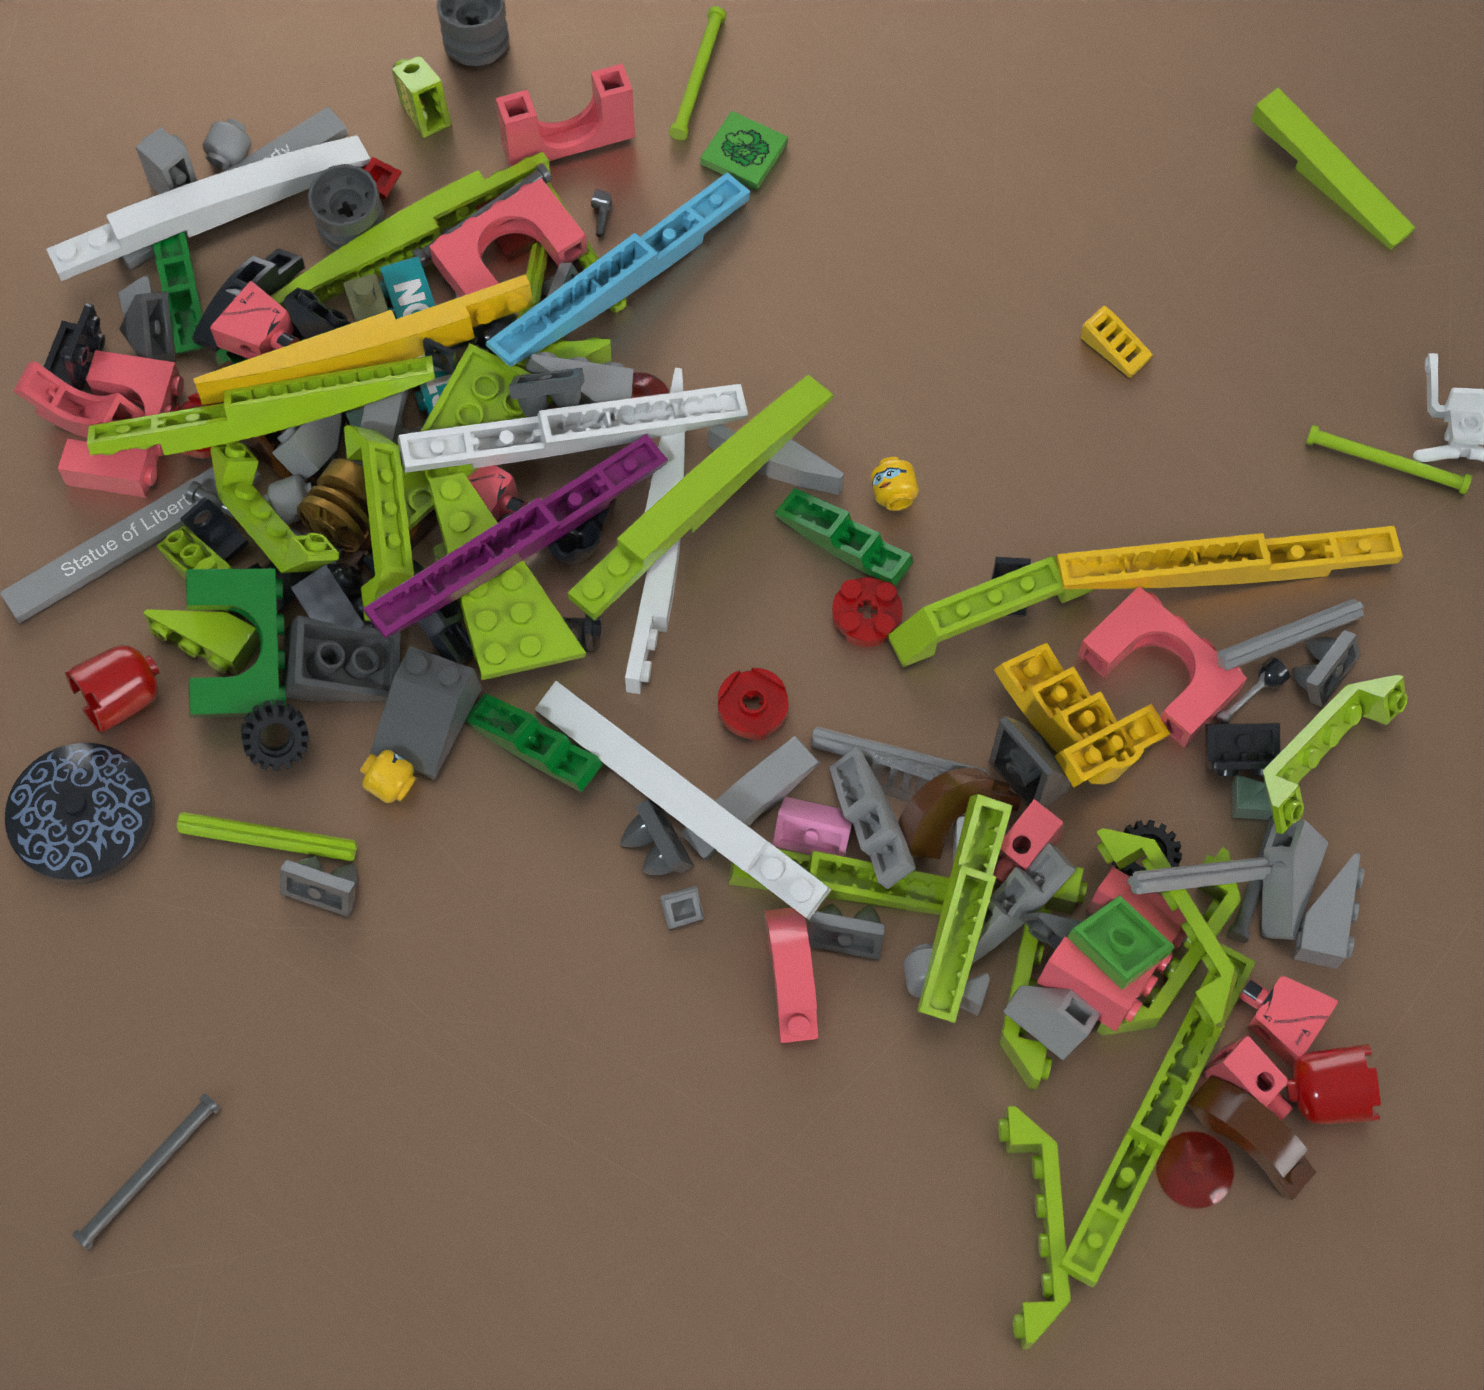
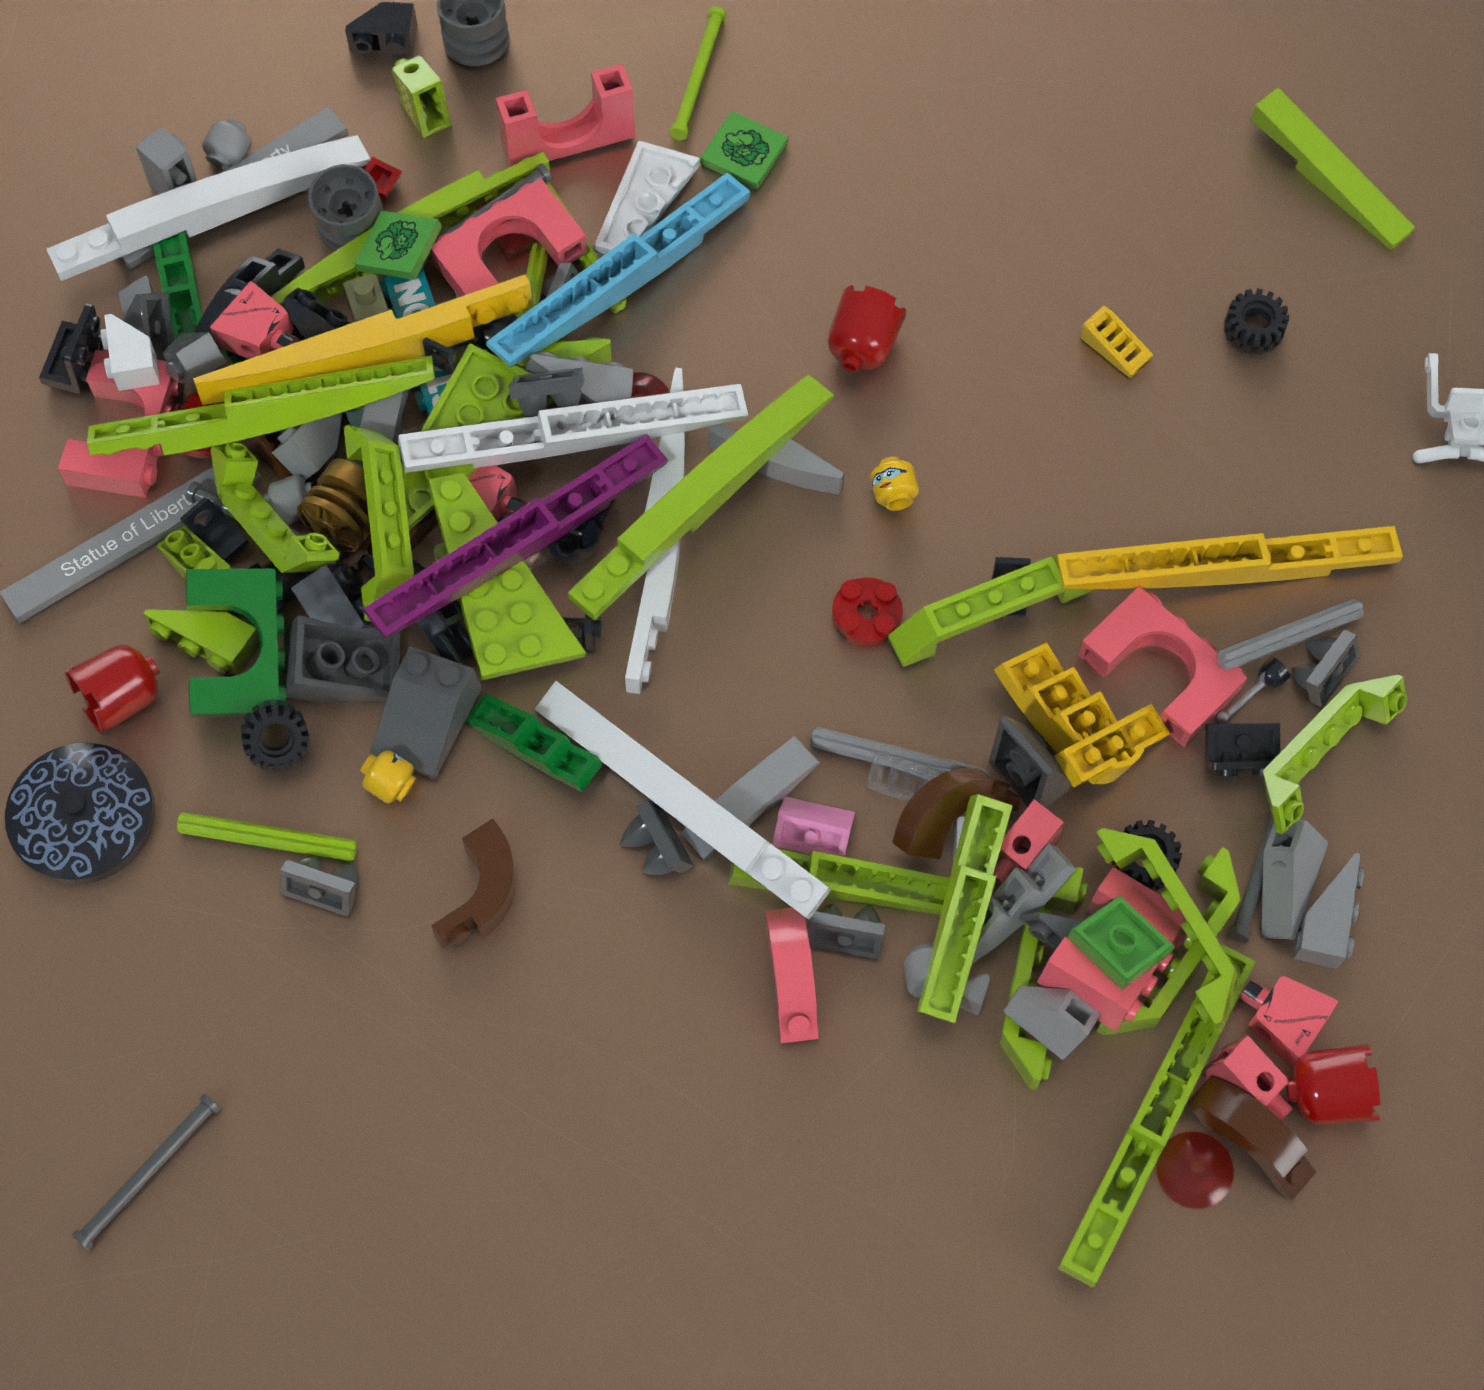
(68, 406): coral arch -> none
(131, 355): none -> white slope
(192, 356): none -> dark grey slope
(384, 29): none -> black slope
(398, 245): none -> bright green tile
(495, 890): none -> reddish brown arch
(602, 201): dark grey hand -> none
(645, 193): none -> white wing
(681, 907): light grey slope -> none
(757, 722): red plate -> none
(845, 539): green slope -> none
(864, 328): none -> red cylinder
(872, 818): light grey slope -> none
(1026, 1137): lime slope -> none
(1199, 875): light grey axle -> none
(1249, 799): sand green slope -> none
(1258, 305): none -> black tyre
(1389, 459): lime bar -> none

